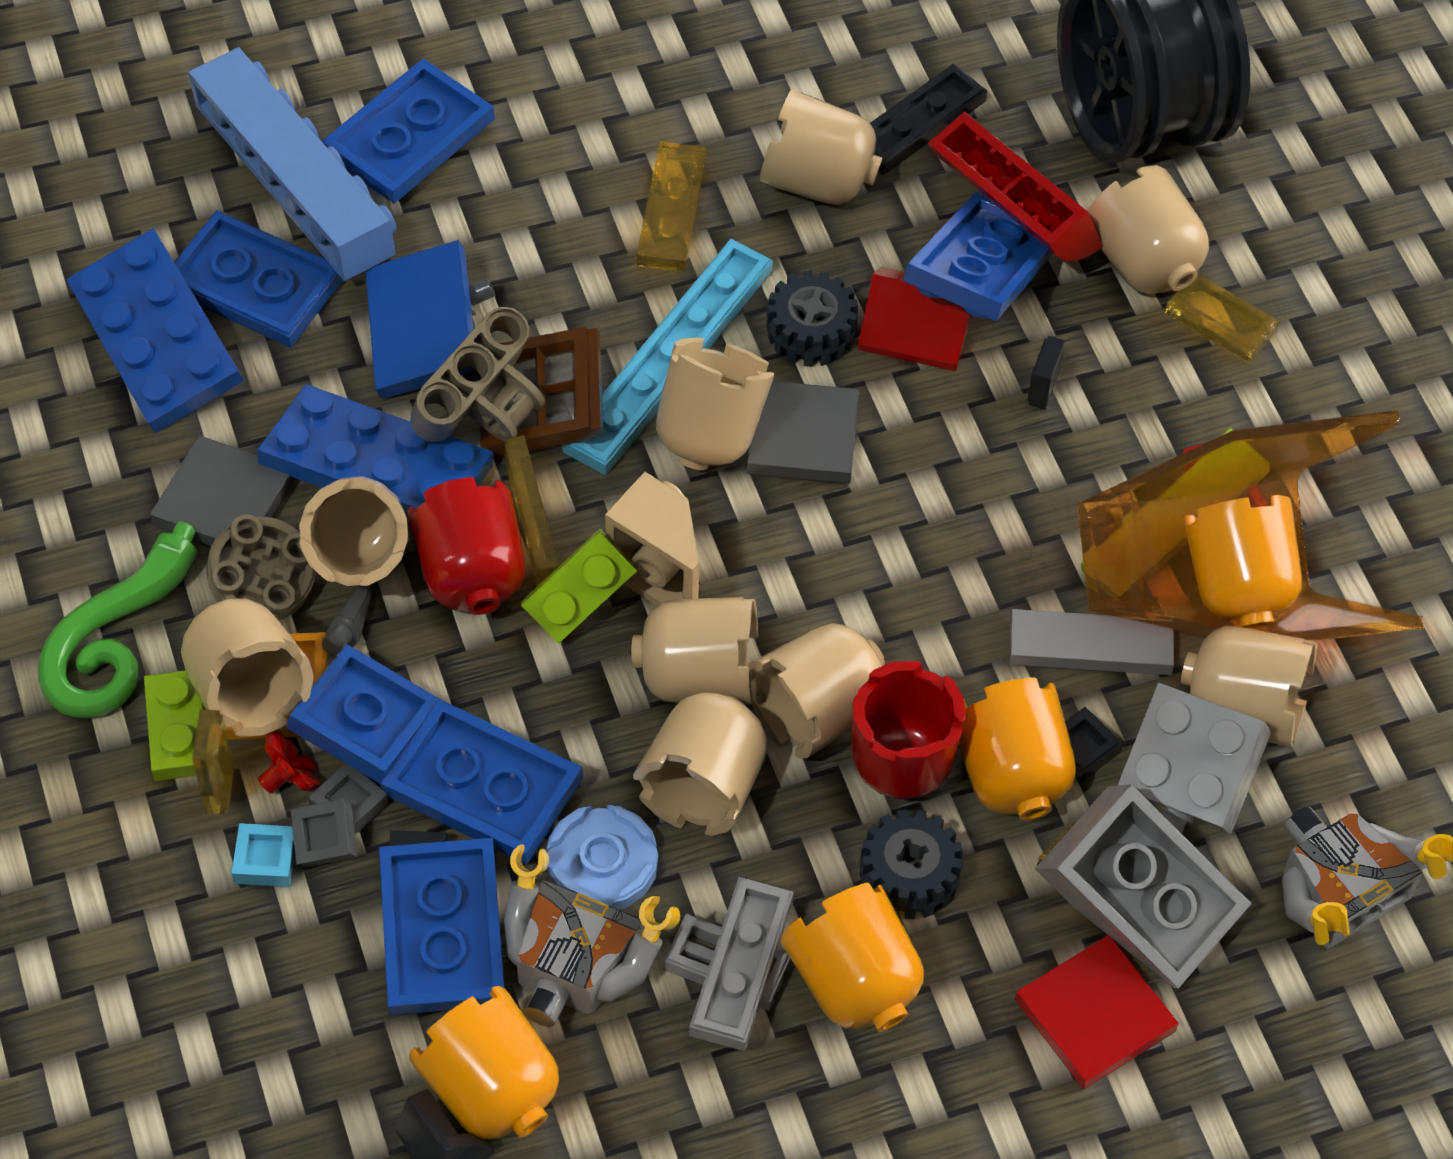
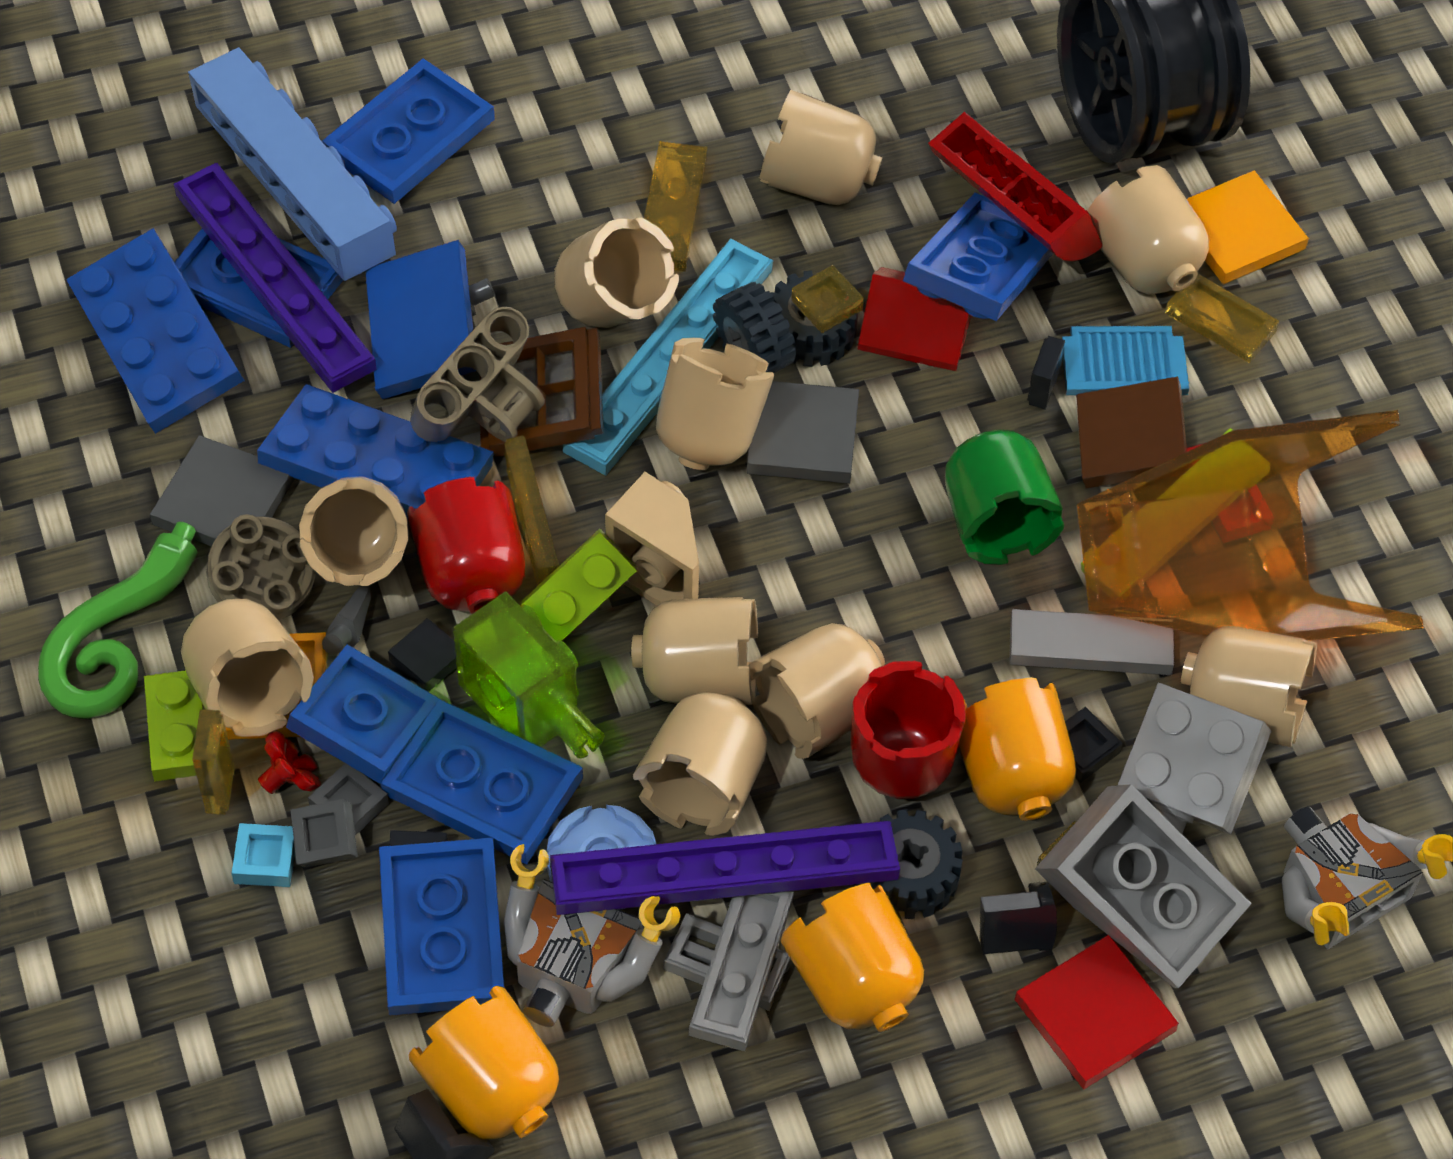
(275, 277): none -> dark purple tile
(425, 655): none -> black tile
(522, 676): none -> clear neon green brick
(616, 273): none -> tan cylinder
(724, 867): none -> dark purple tile
(755, 323): none -> black wheel
(827, 298): none -> clear yellow tile
(924, 115): black tile -> none
(1002, 497): none -> green cylinder
(1018, 920): none -> black tile
(1121, 356): none -> dark azure window
(1129, 430): none -> reddish brown tile
(1245, 227): none -> light orange tile
(1245, 559): light orange cylinder -> none

